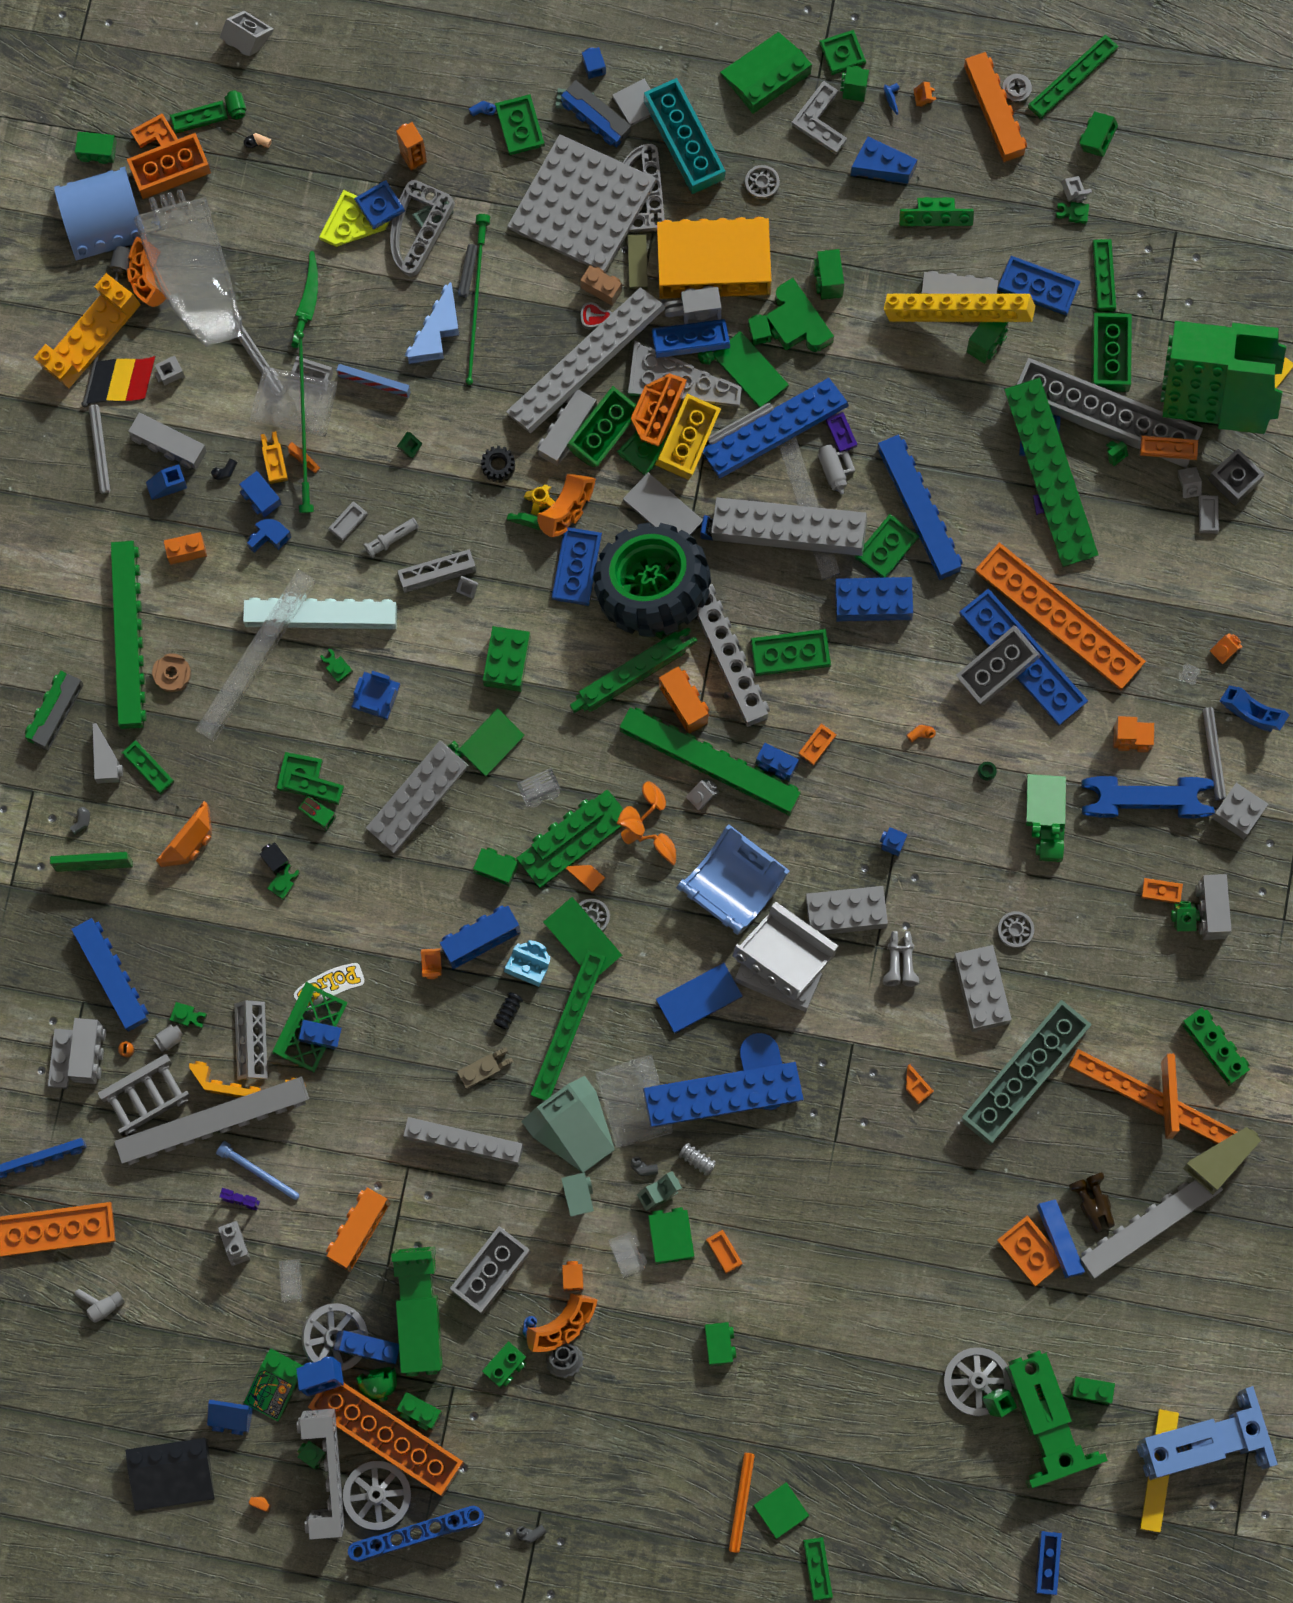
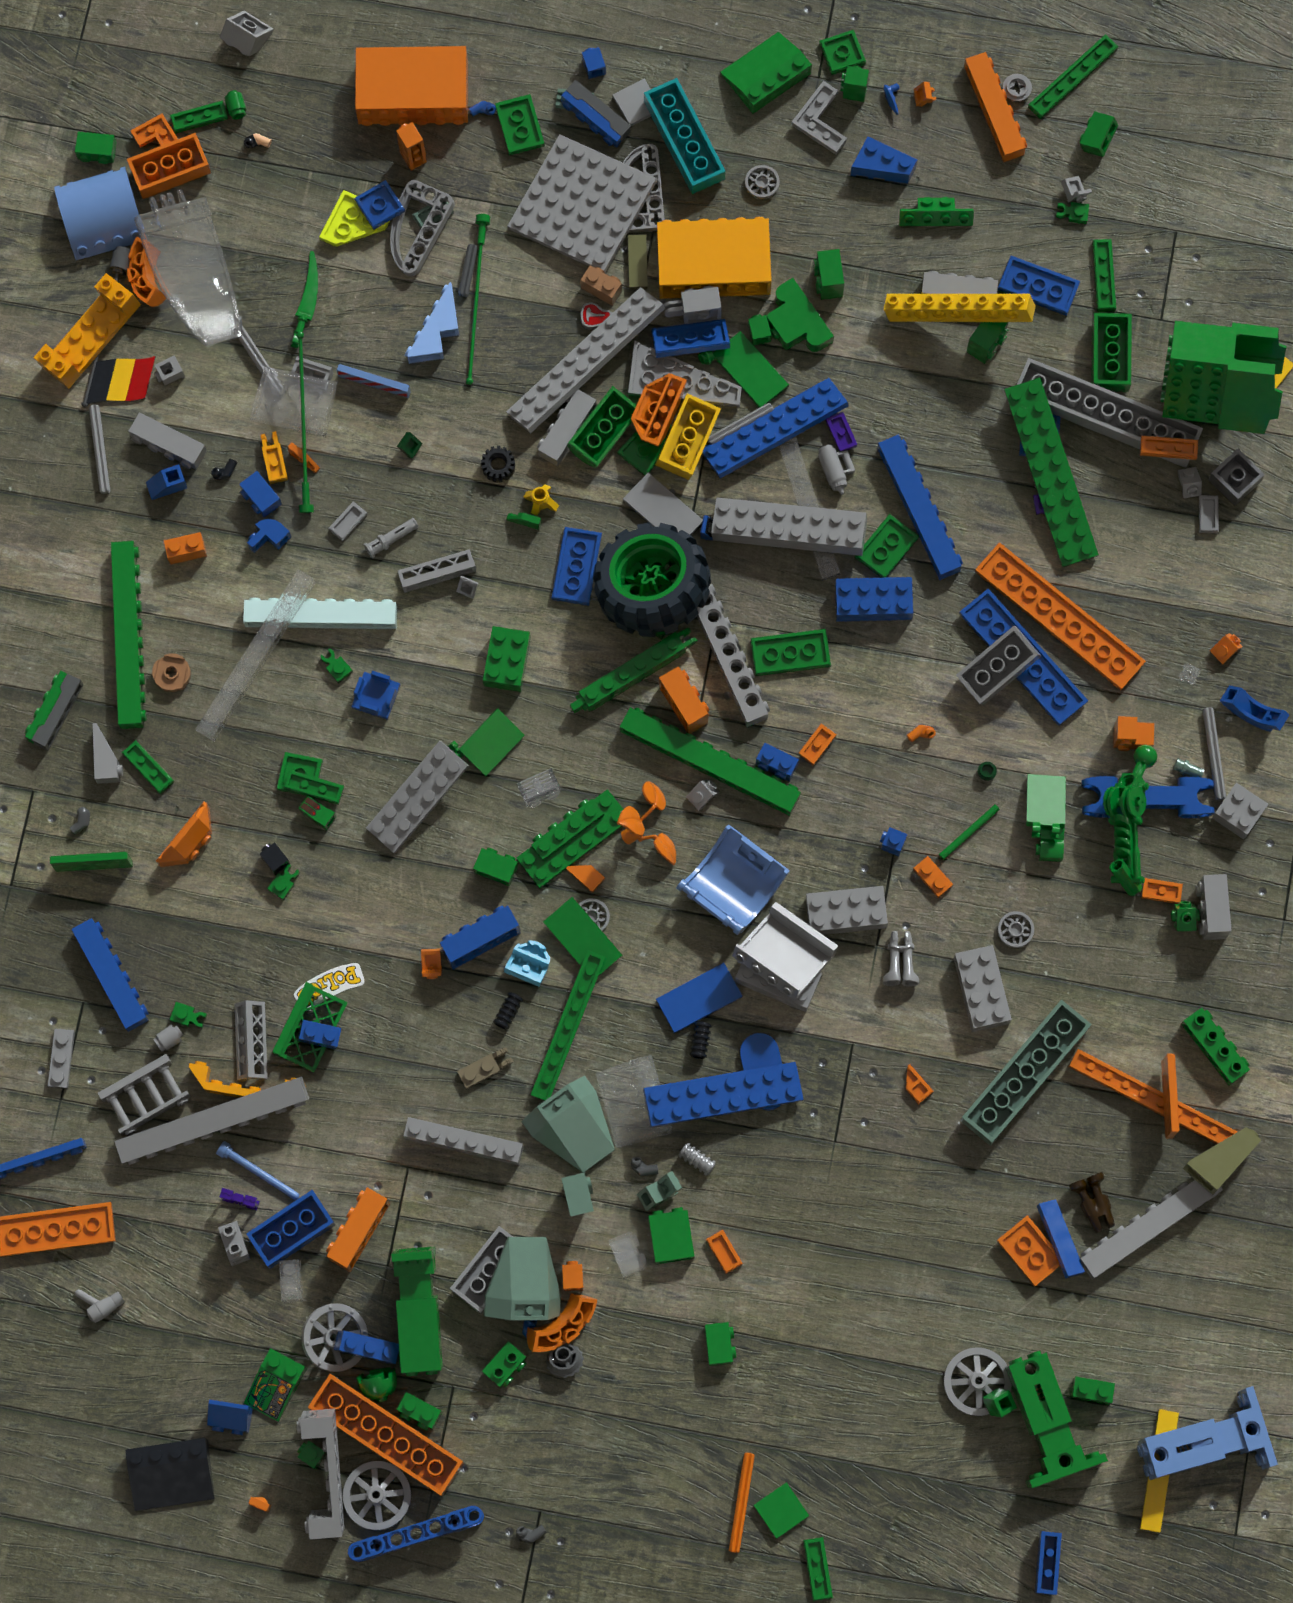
(86, 1051): light grey brick -> none
(130, 1049): orange hinge -> none
(290, 1229): none -> blue brick
(319, 1376): blue brick -> none
(411, 85): none -> orange brick
(523, 1282): none -> sand green wedge
(568, 505): orange brick -> none
(700, 1040): none -> black piece
(933, 877): none -> orange plate
(969, 831): none -> green bar
(1116, 452): green tile -> none
(1125, 806): none -> green piece
(1185, 767): none -> sand green pin

